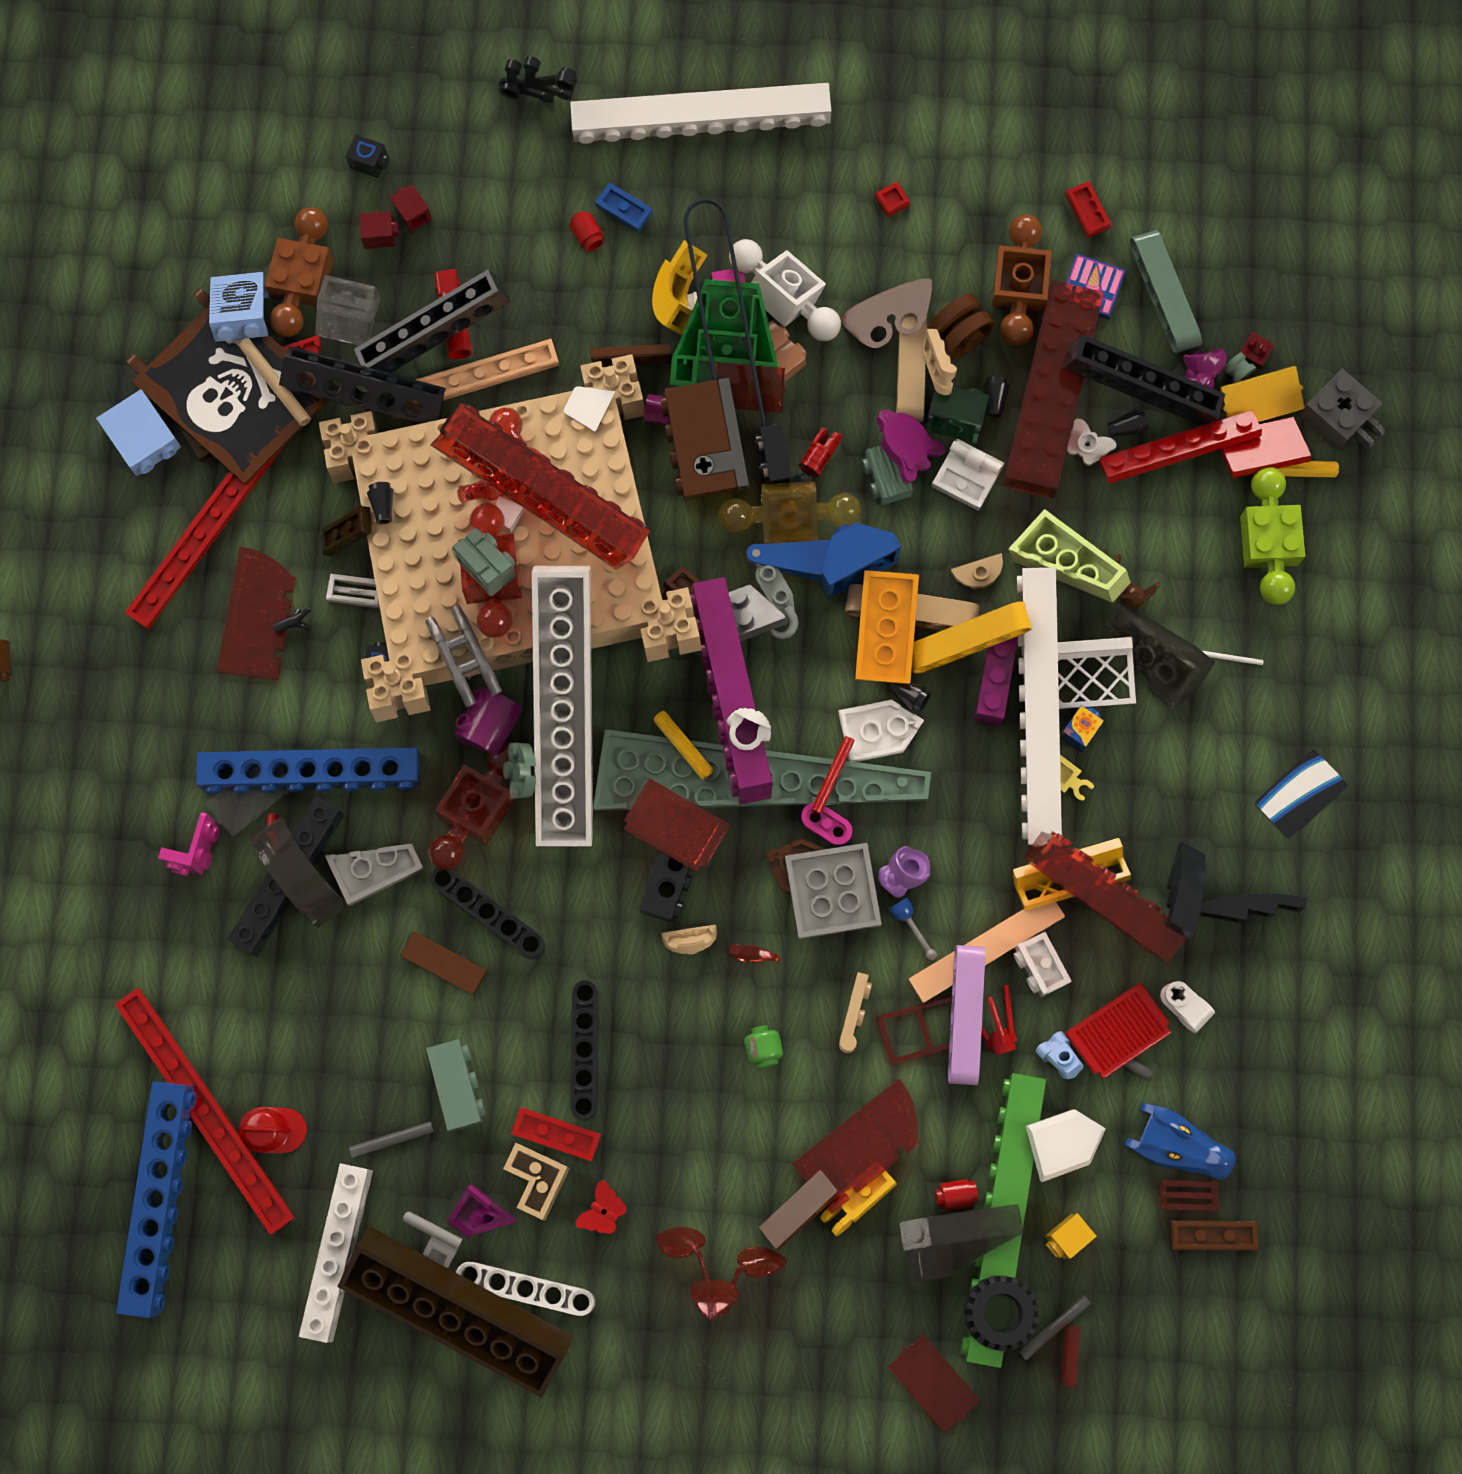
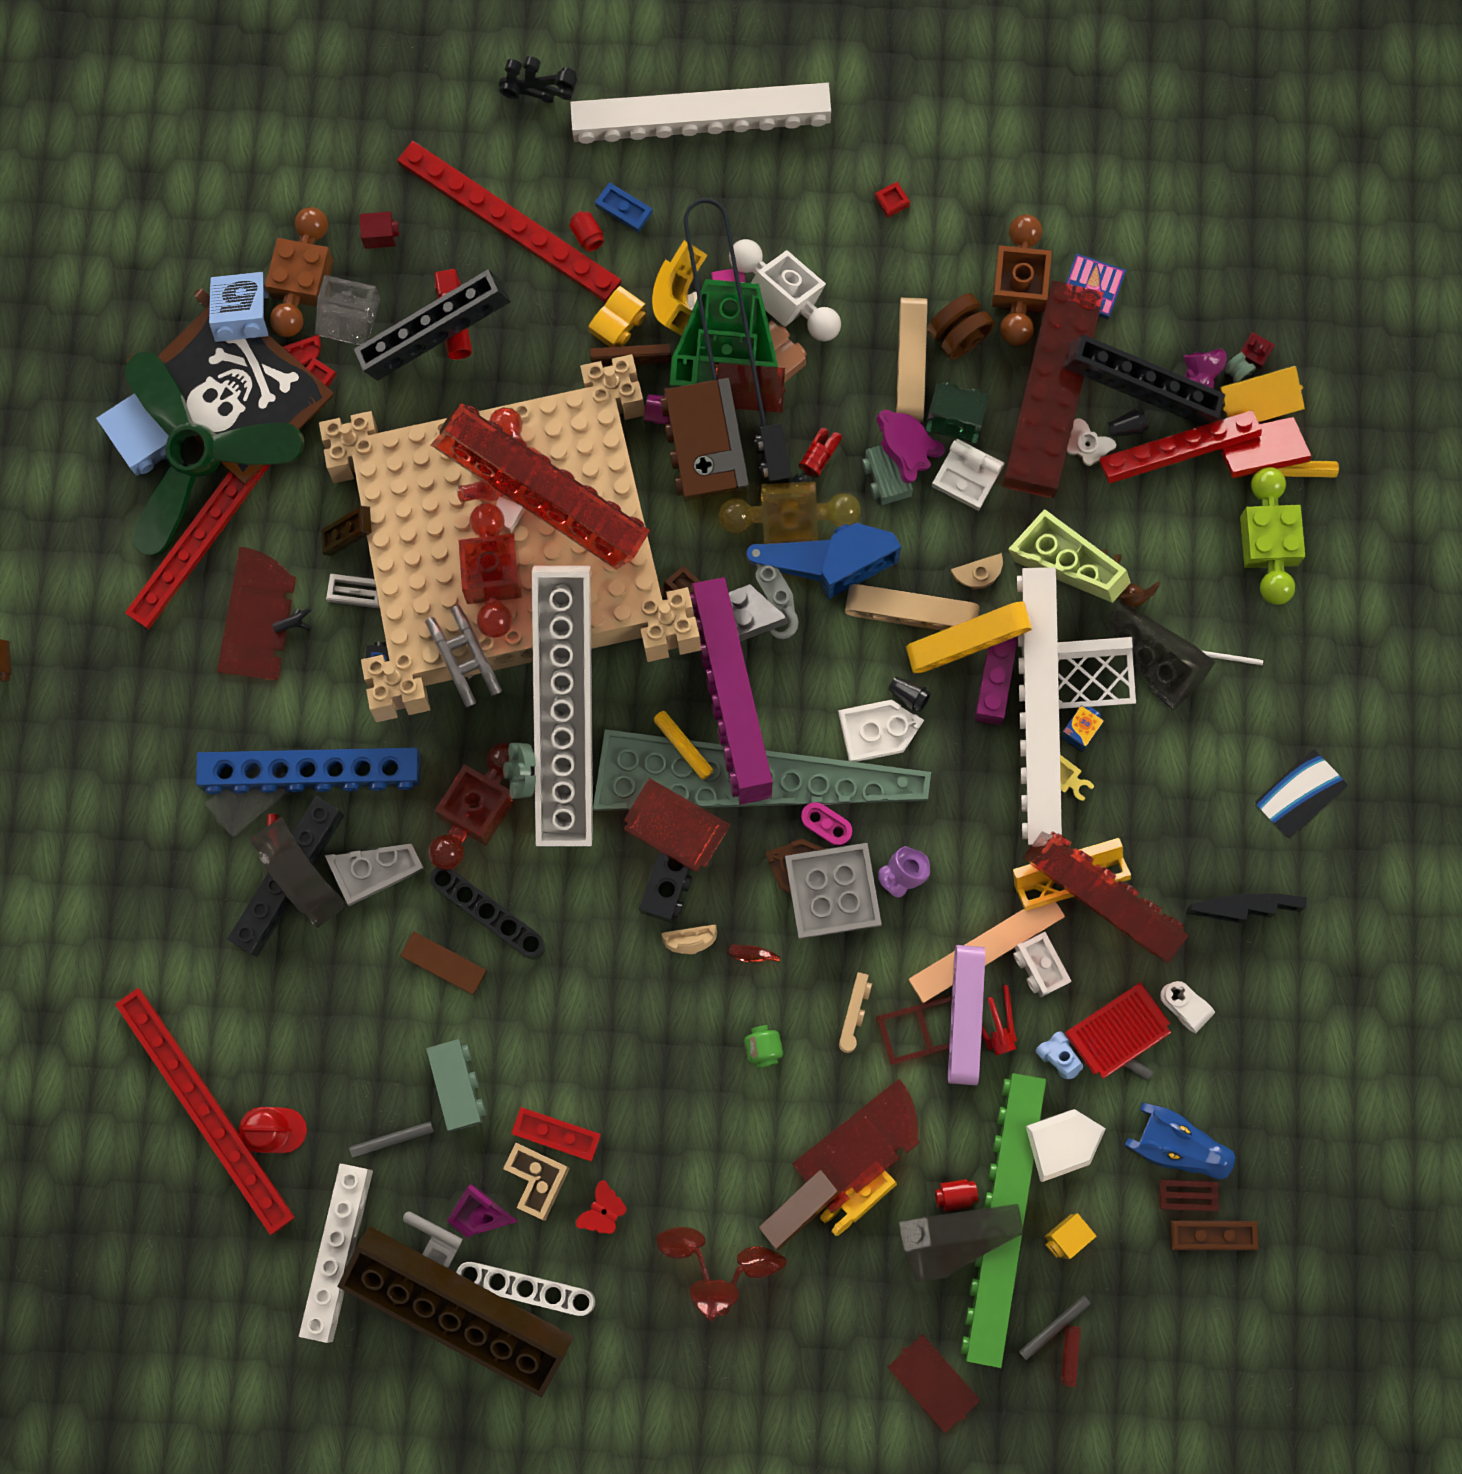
(131, 1297): blue brick -> none
(199, 855): dark pink bracket -> none
(246, 445): none -> dark green piece
(272, 380): tan piece -> none
(351, 375): black brick -> none
(367, 156): black brick -> none
(381, 501): black cone -> none
(411, 208): dark red brick -> none
(484, 561): sand green brick -> none
(487, 721): magenta brick -> none
(494, 370): light nougat tile -> none
(509, 221): none -> red plate
(581, 1036): black beam -> none
(588, 405): white sticker -> none
(618, 318): none -> yellow brick
(763, 732): white piece -> none
(832, 775): red bar -> none
(873, 312): piece -> none
(887, 627): light orange plate -> none
(903, 912): hinge -> none
(938, 362): tan plate -> none
(997, 390): black cone -> none
(1027, 1313): black tyre -> none
(1088, 209): red plate -> none
(1165, 291): sand green beam -> none
(1186, 890): black slope -> none
(1357, 410): dark grey hinge -> none

